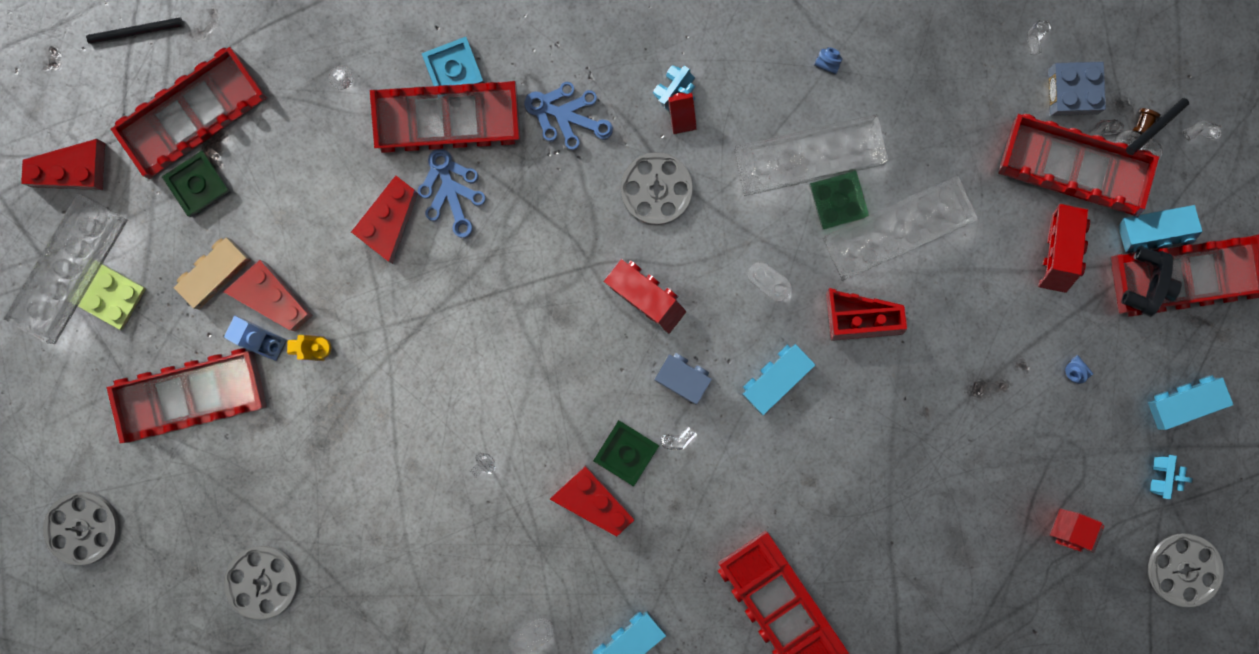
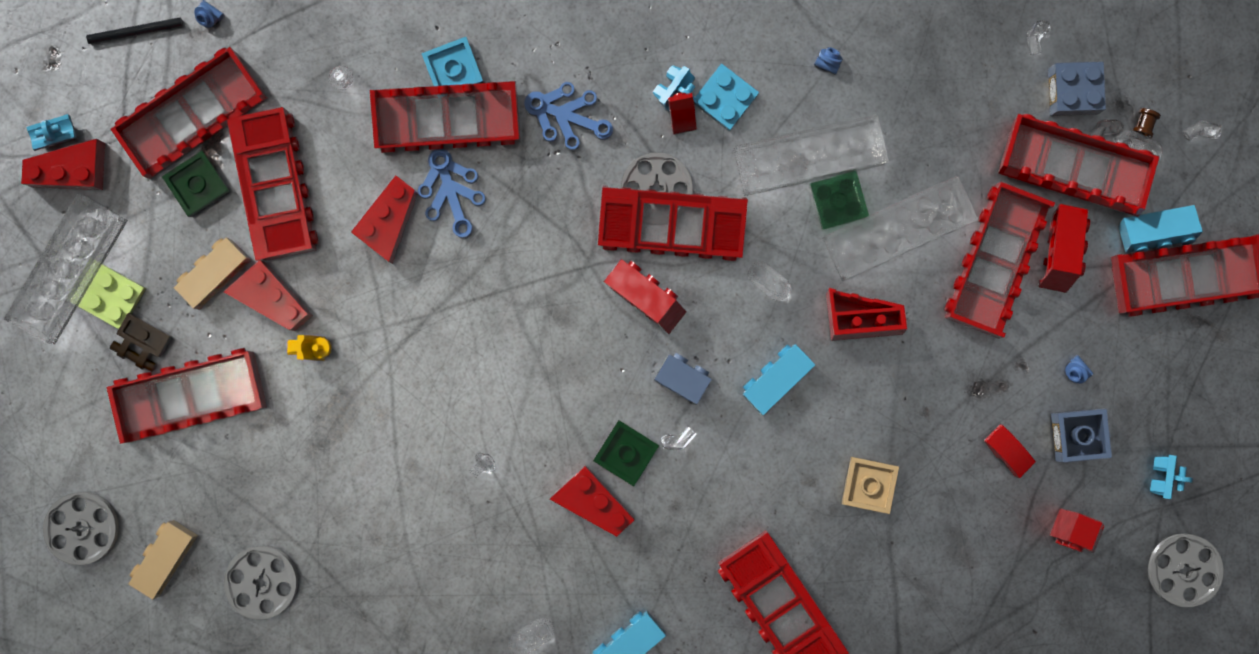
(51, 132): none -> medium azure hips
(143, 335): none -> dark brown plate
(162, 559): none -> tan brick
(207, 14): none -> medium blue plate
(254, 338): light blue slope -> none
(272, 184): none -> red window
(672, 223): none -> red window
(725, 97): none -> medium azure plate
(870, 485): none -> tan plate
(998, 259): none -> clear window
(1010, 450): none -> red slope
(1081, 435): none -> sand blue brick
(1157, 126): black bar -> none
(1161, 285): black connector -> none
(1190, 402): medium azure brick -> none

